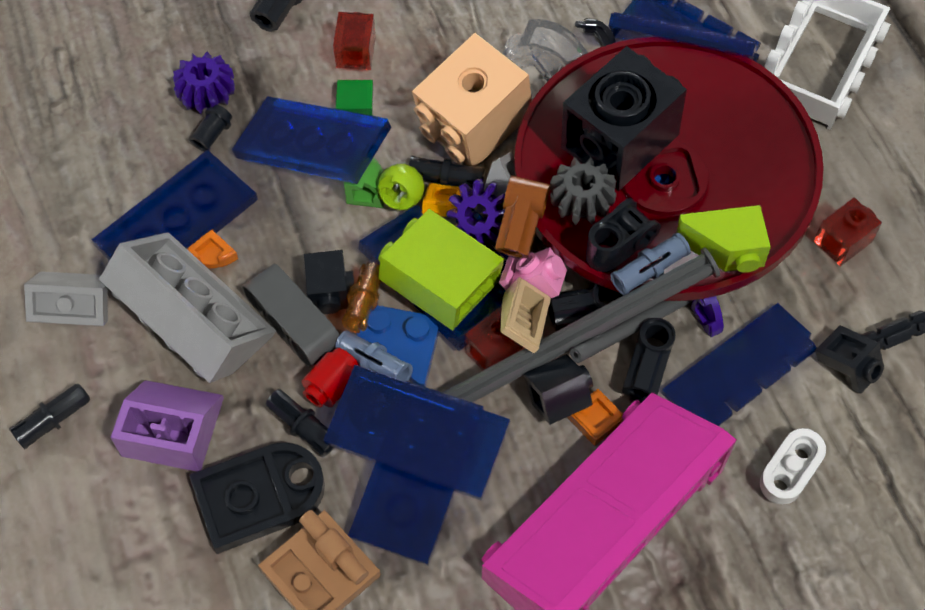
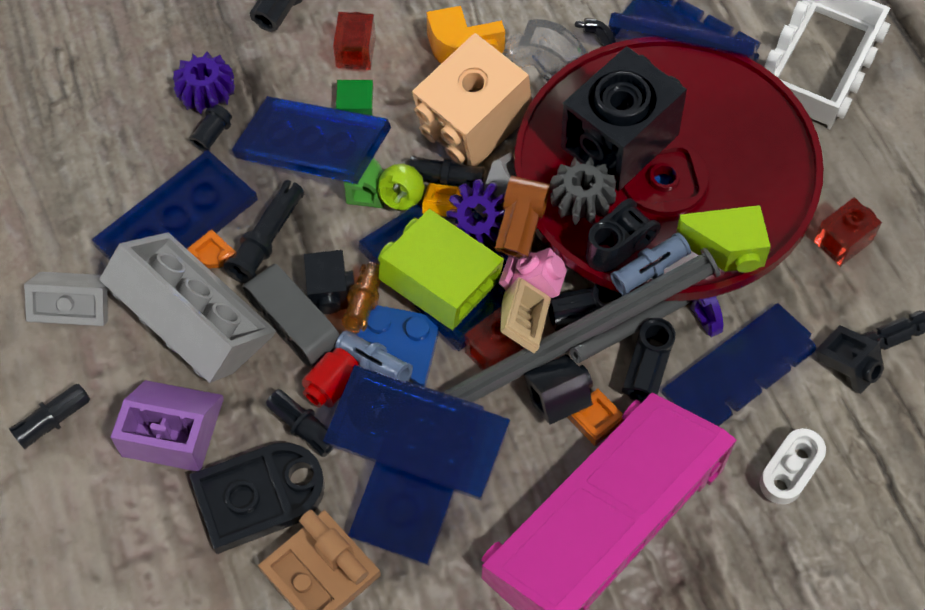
(257, 244): none -> black pin
(449, 30): none -> light orange brick

